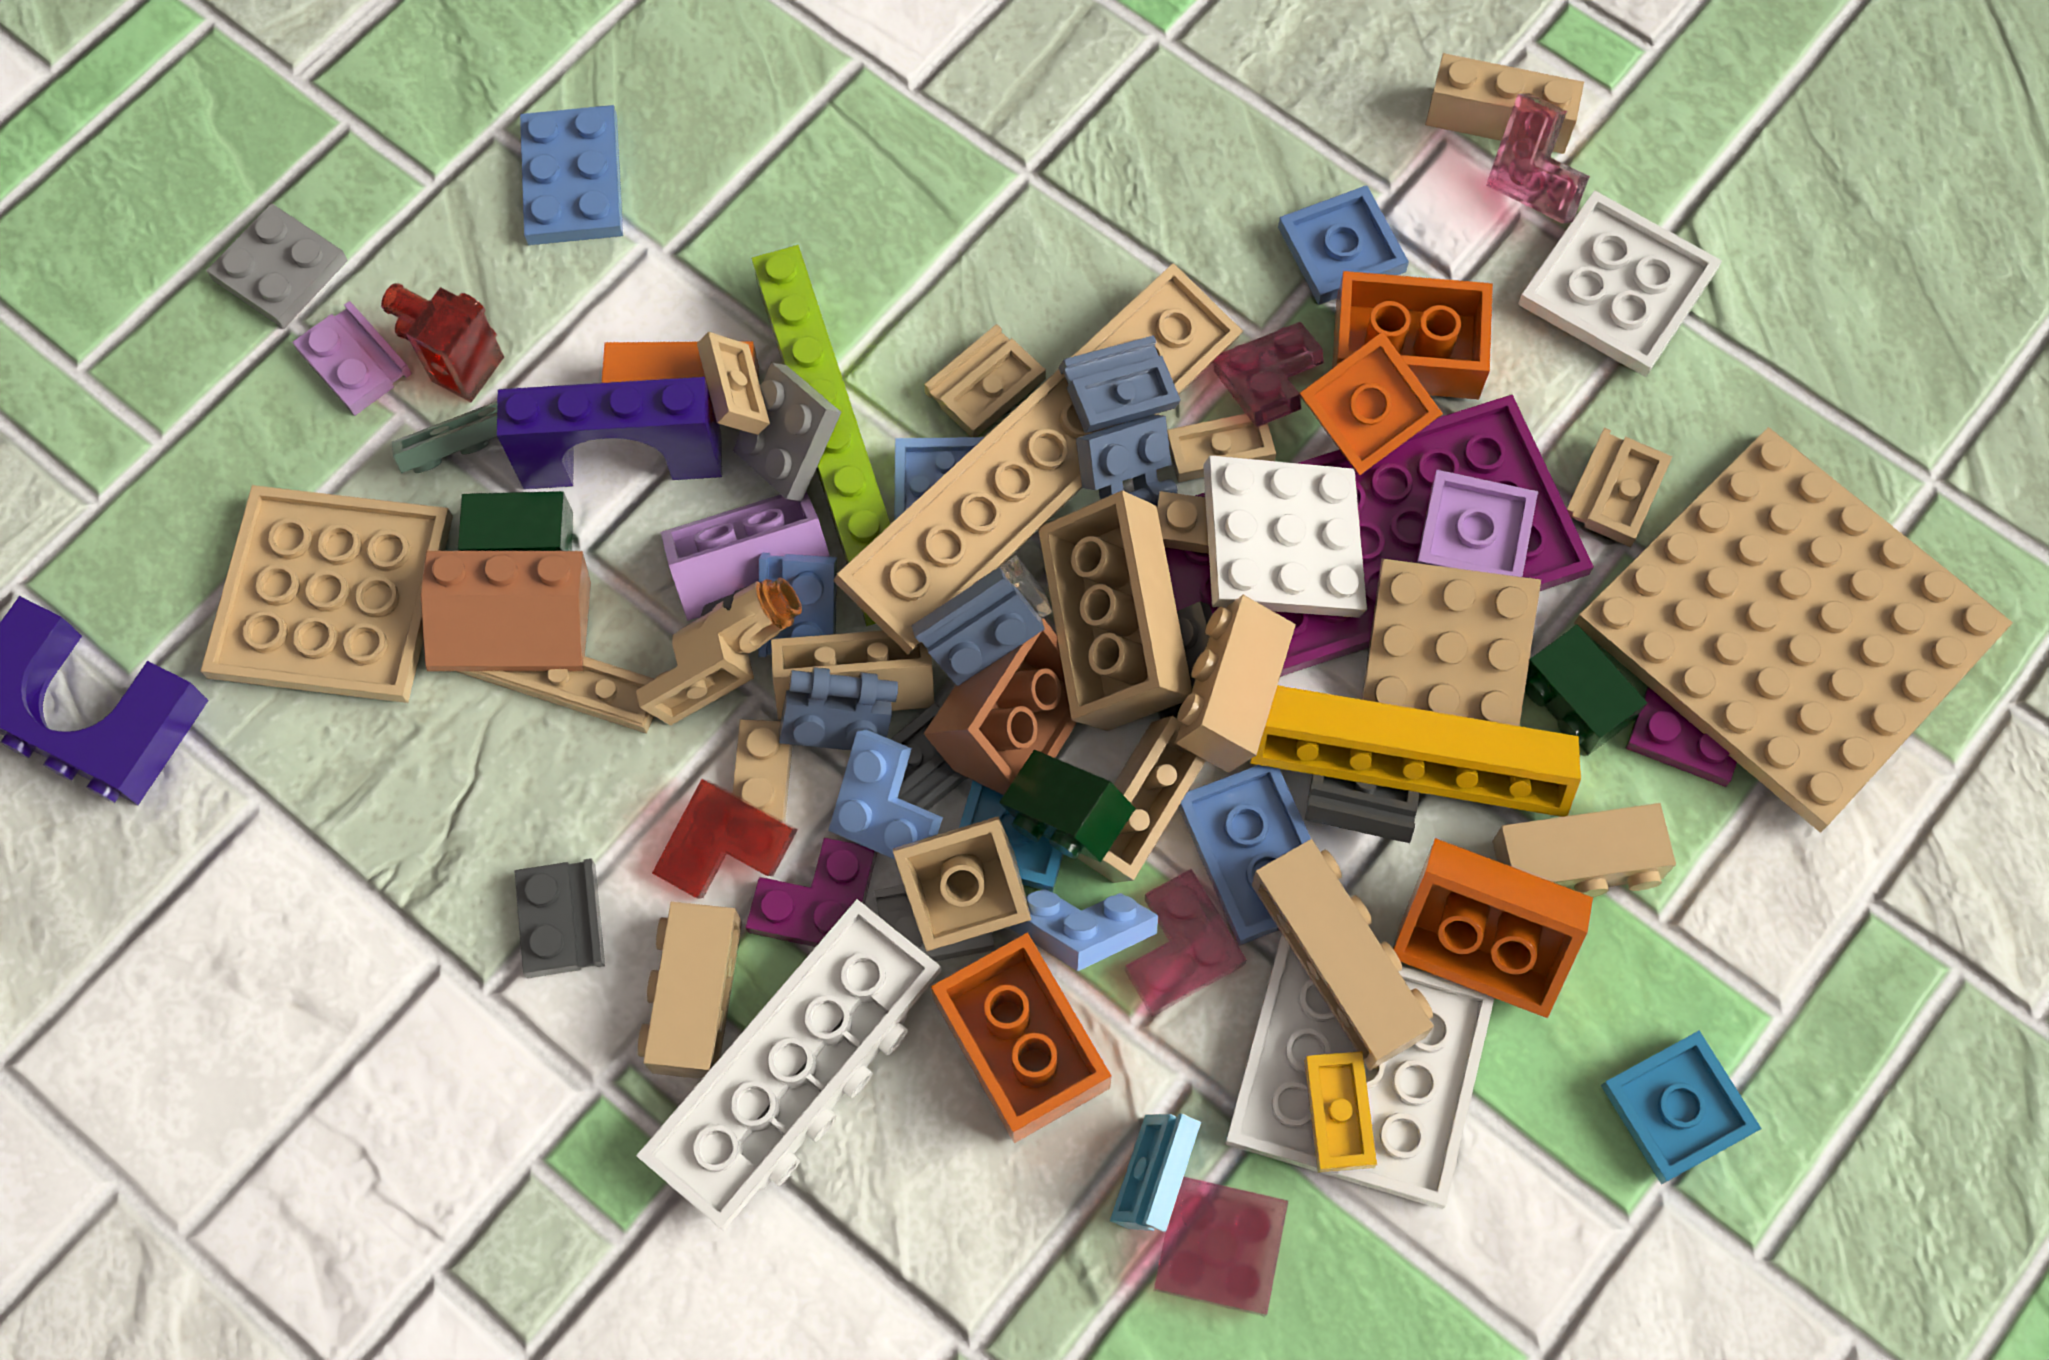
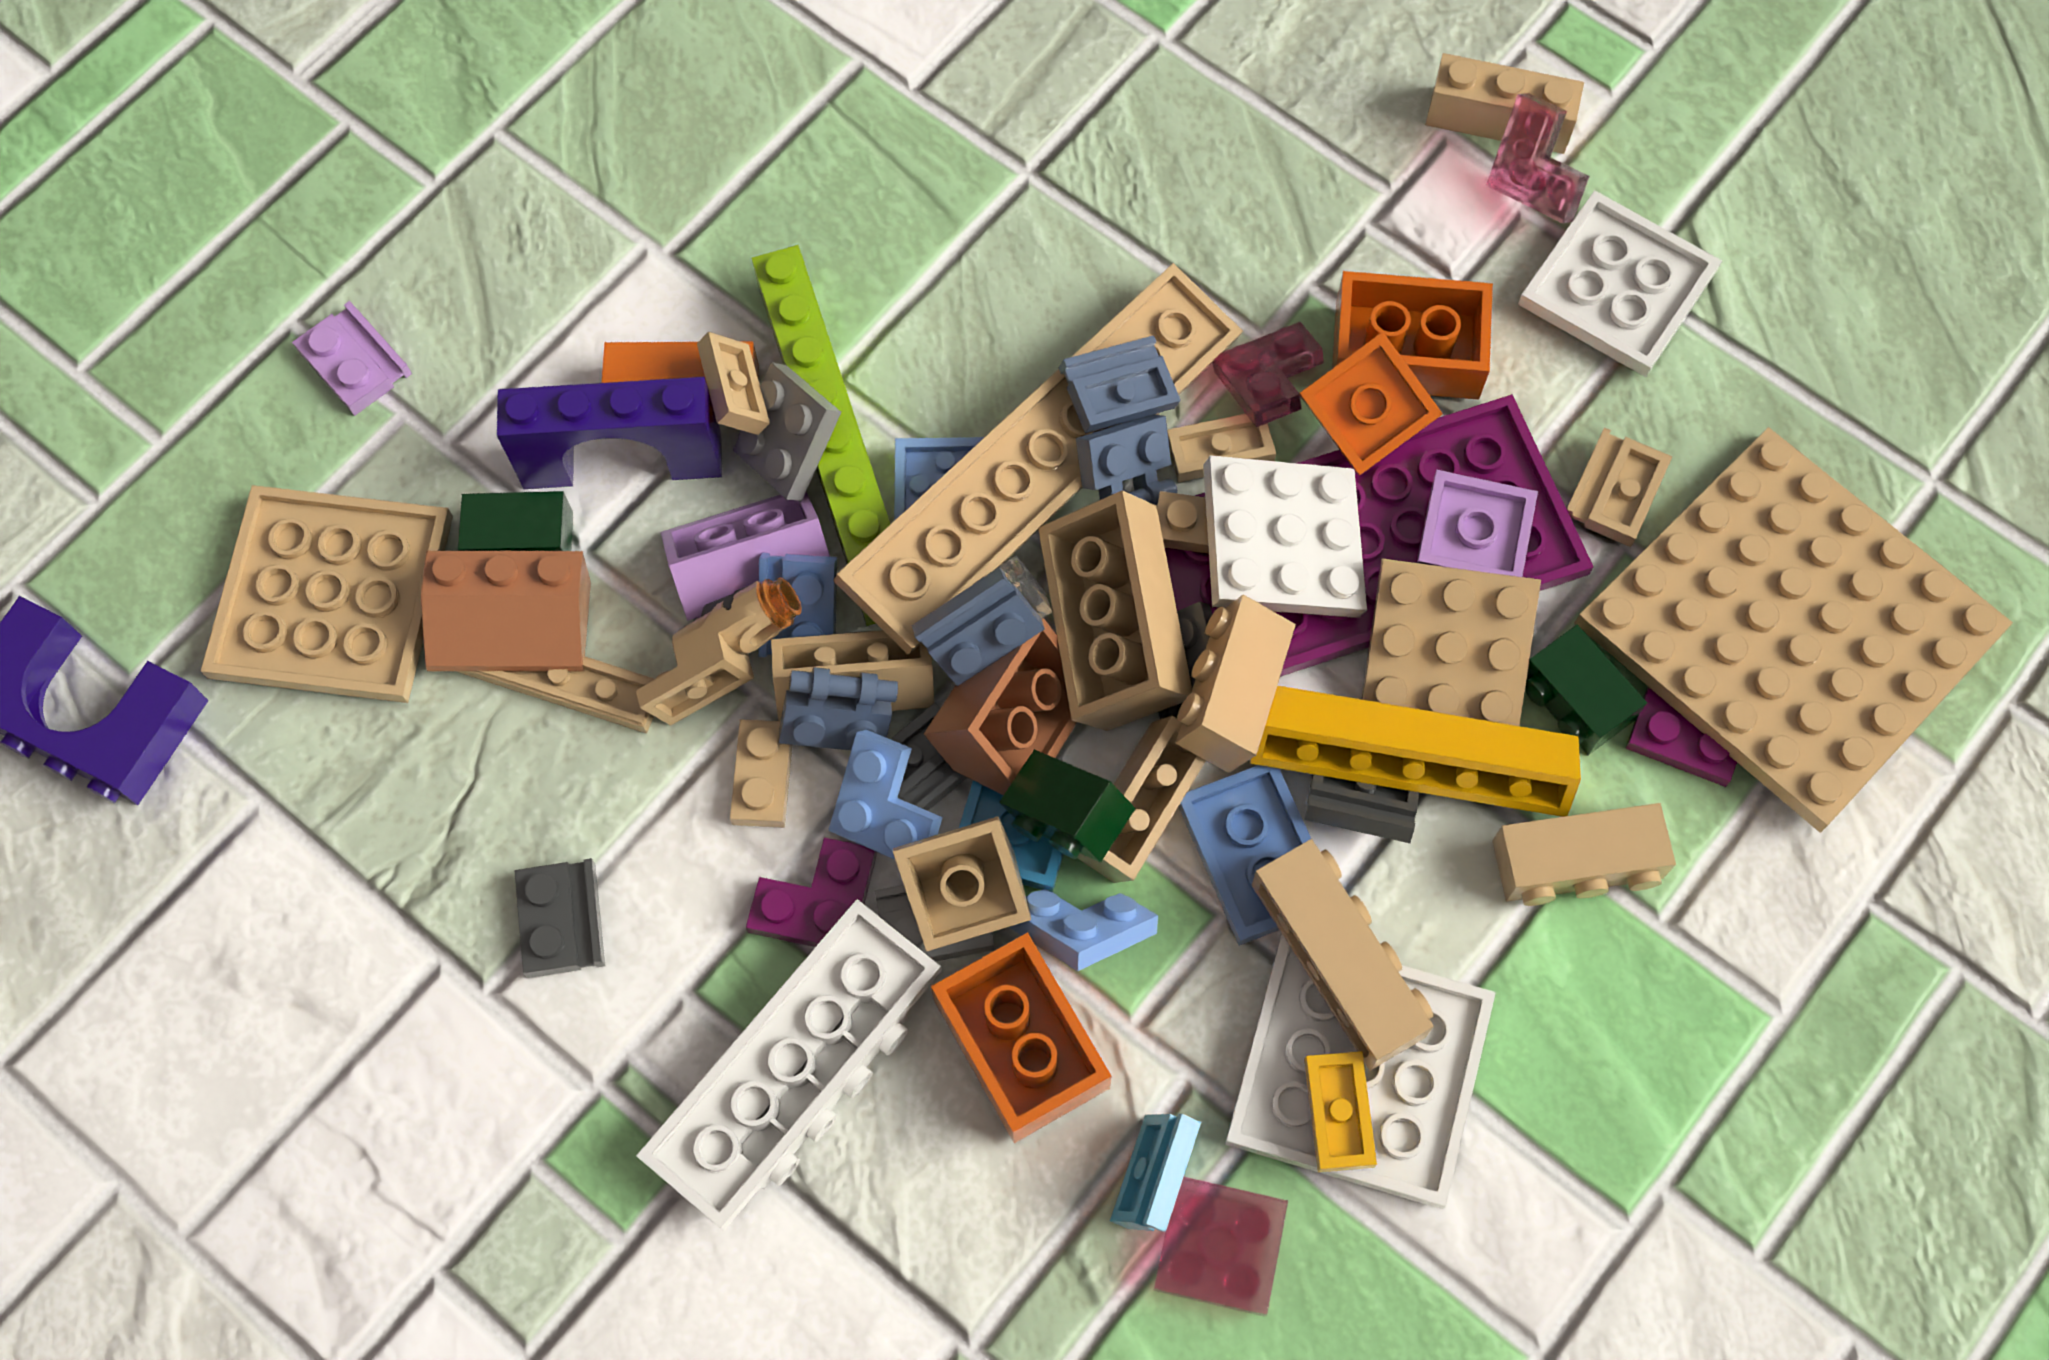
(277, 265): light grey plate -> none
(448, 337): clear red brick -> none
(462, 433): sand green plate -> none
(571, 175): medium blue plate -> none
(690, 990): tan brick -> none
(717, 826): clear red plate -> none
(985, 381): tan plate -> none
(1197, 949): clear pink plate -> none
(1341, 237): medium blue plate -> none
(1492, 928): orange brick -> none
(1680, 1107): dark azure plate -> none

